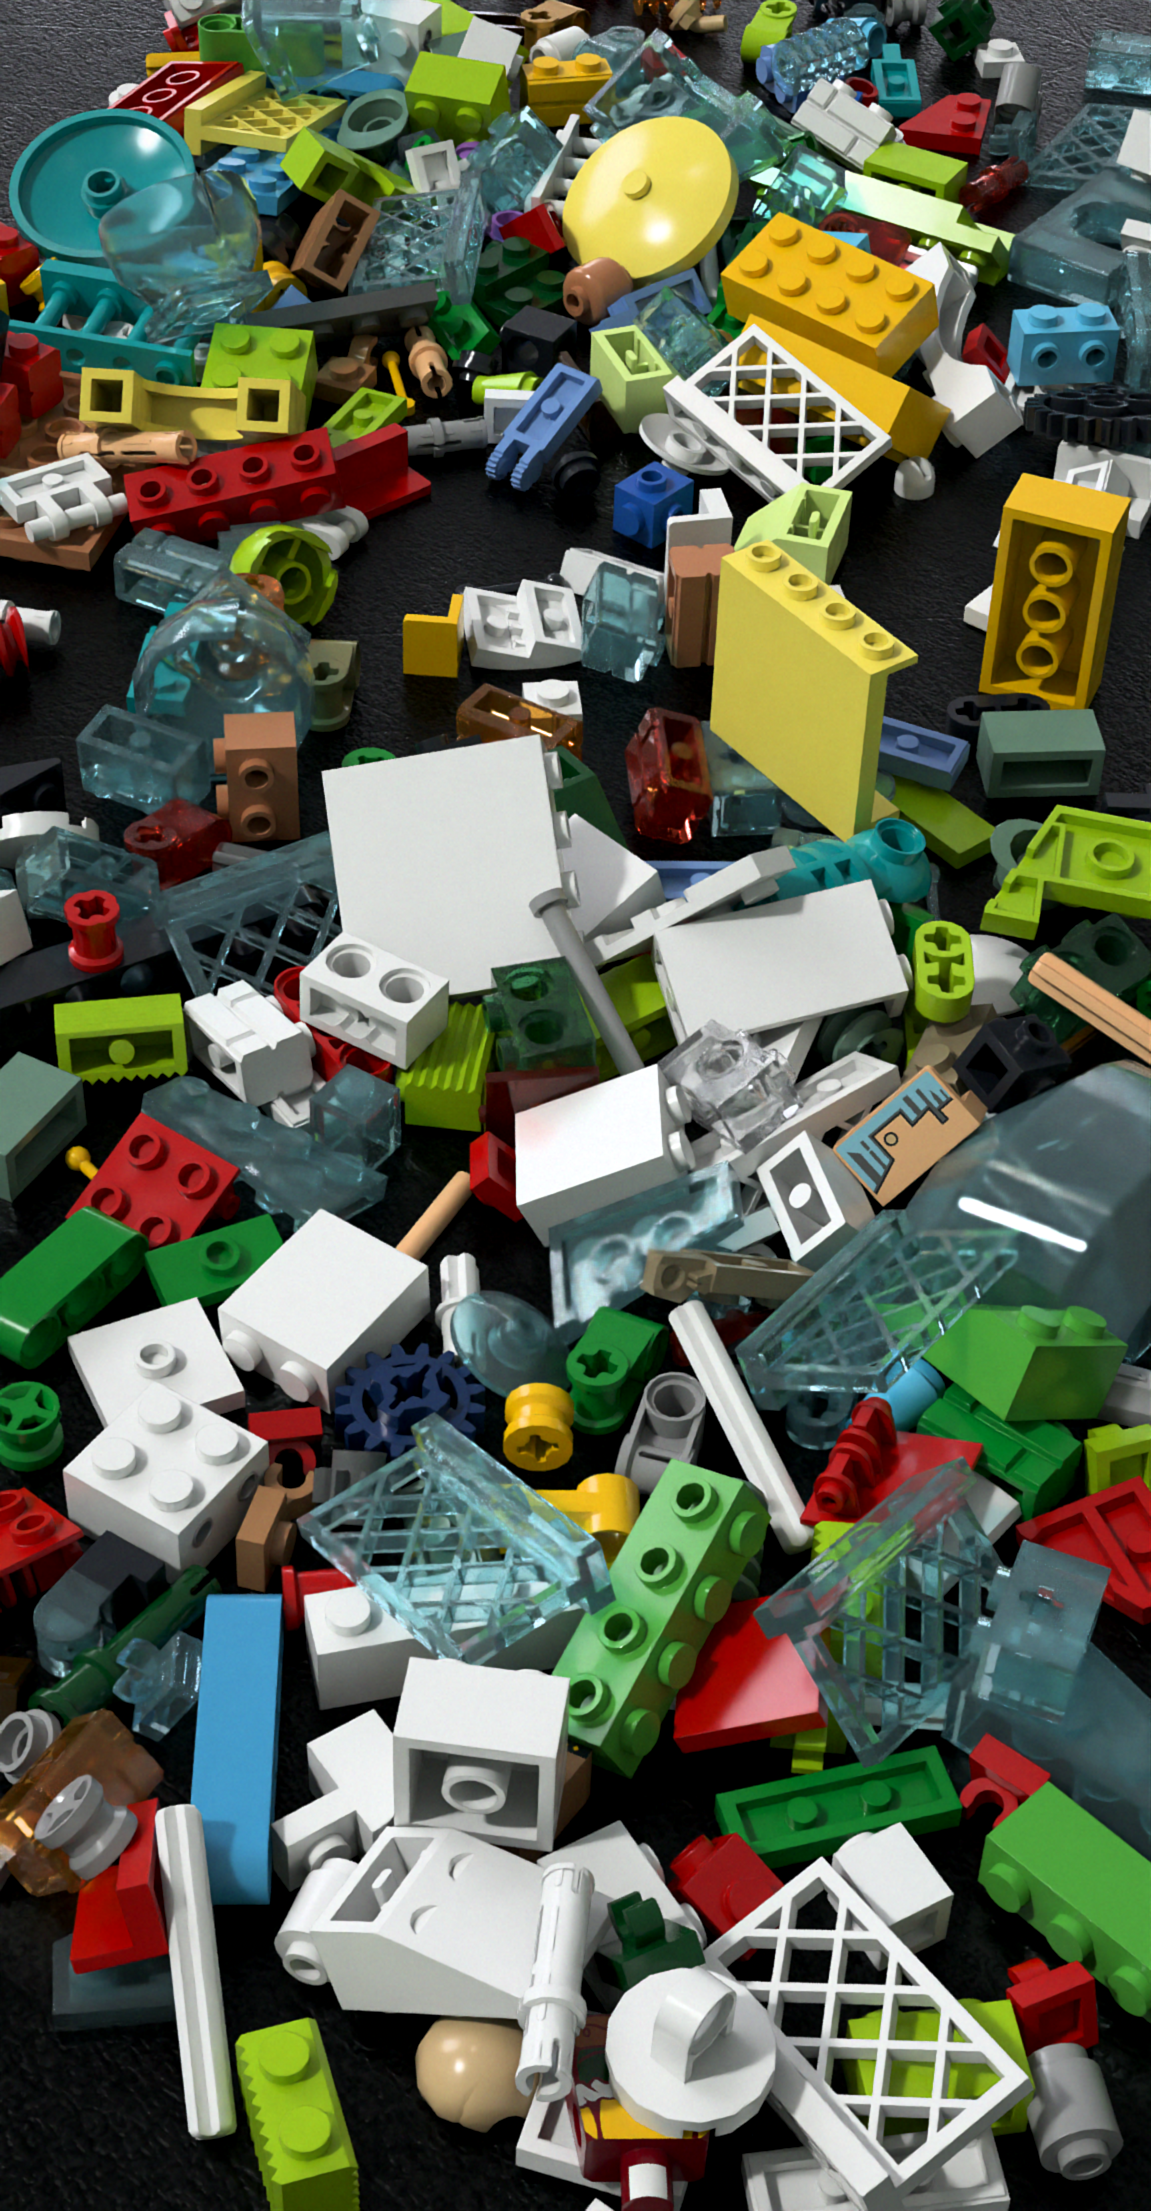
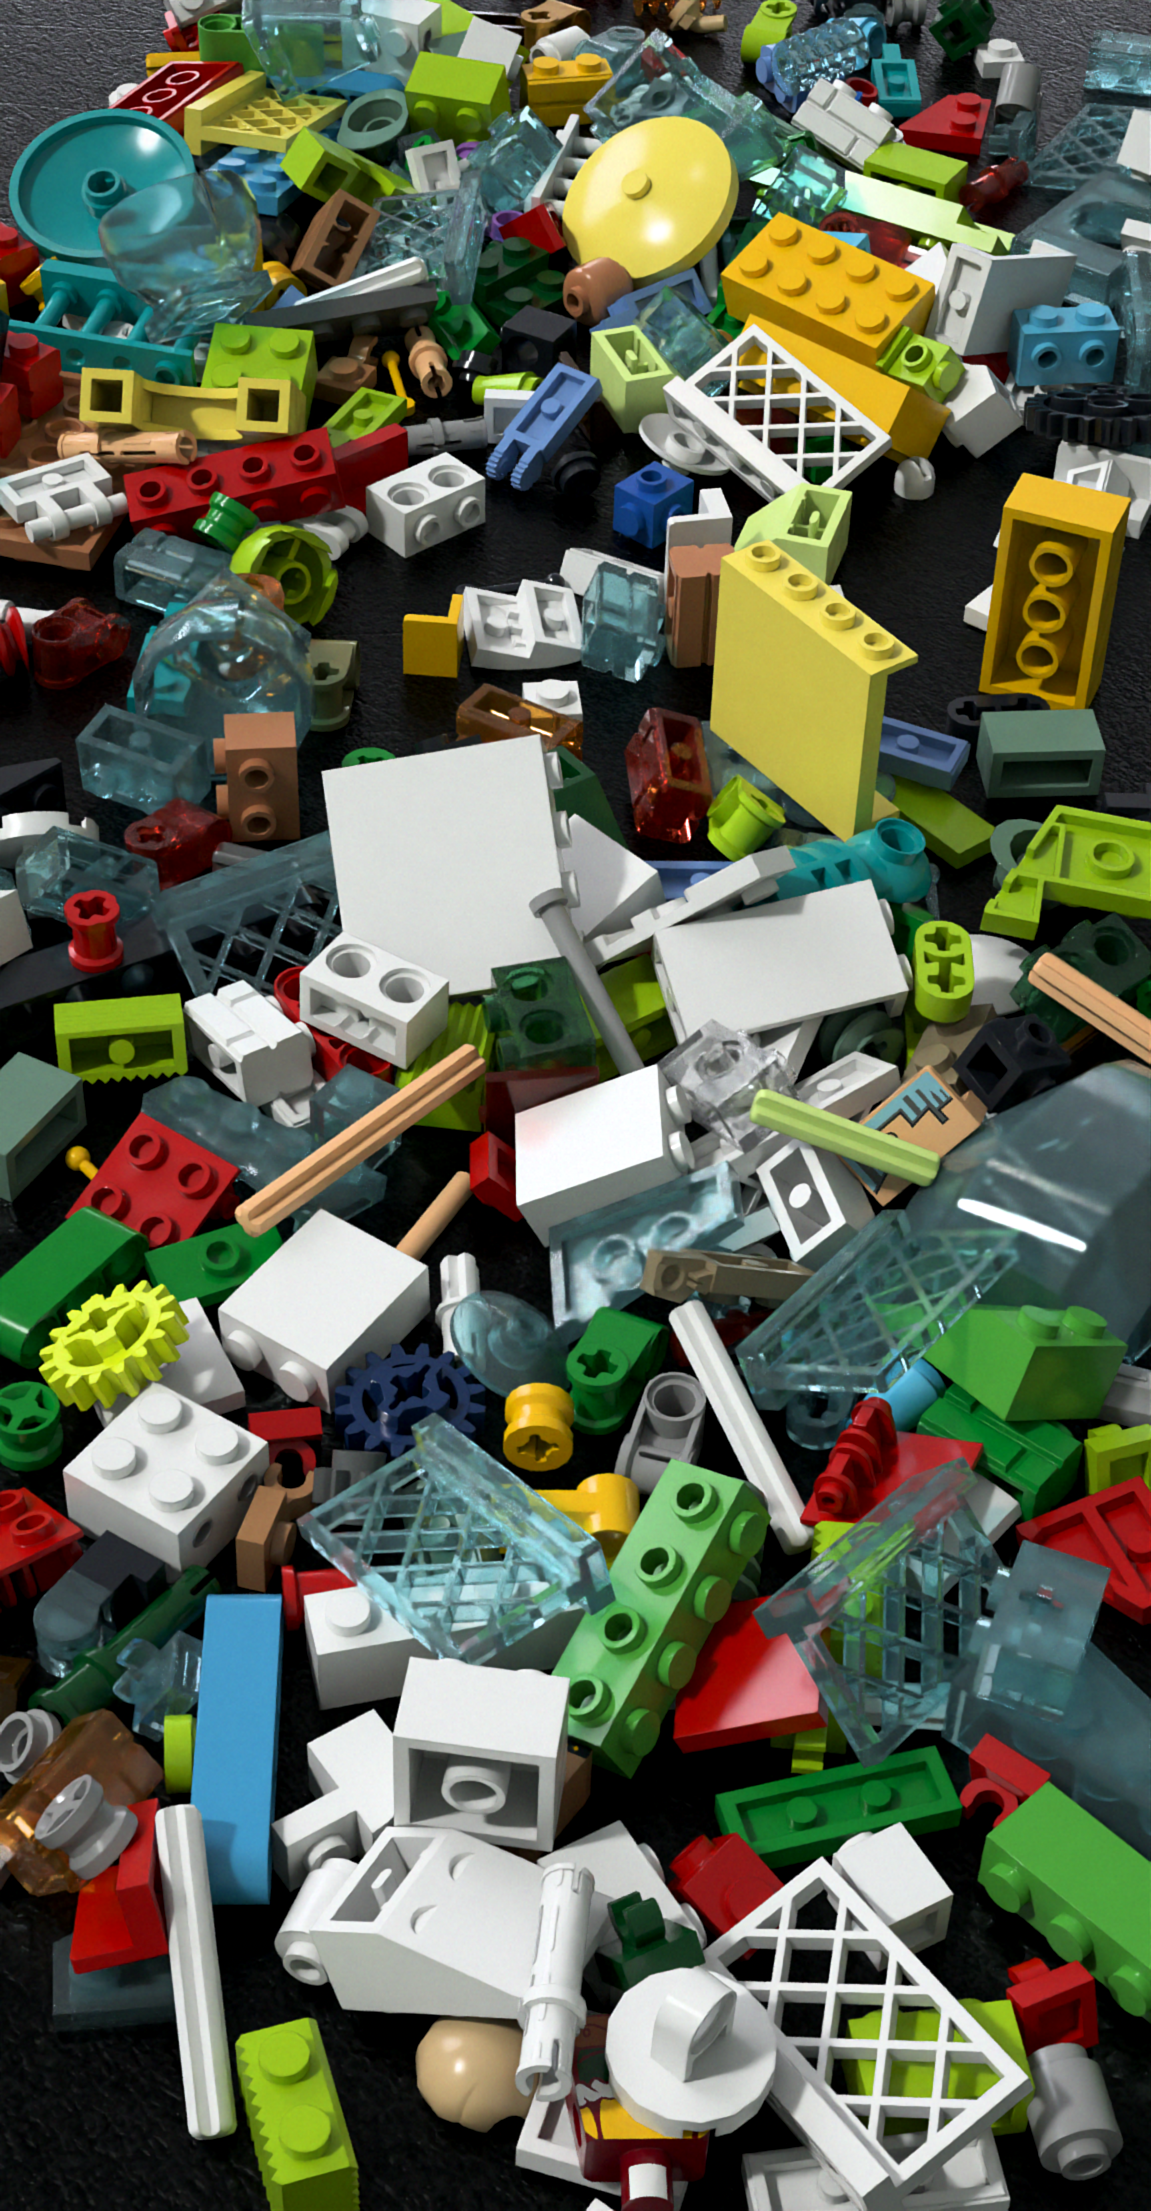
(76, 643): none -> clear red piece
(114, 1345): none -> neon yellow gear
(179, 1752): none -> lime tile
(225, 523): none -> green wheel
(359, 1141): none -> light nougat axle
(404, 273): none -> white axle
(425, 504): none -> white brick
(742, 819): none -> lime piece
(844, 1137): none -> yellowish green axle
(921, 364): none -> lime brick
(982, 291): none -> white panel

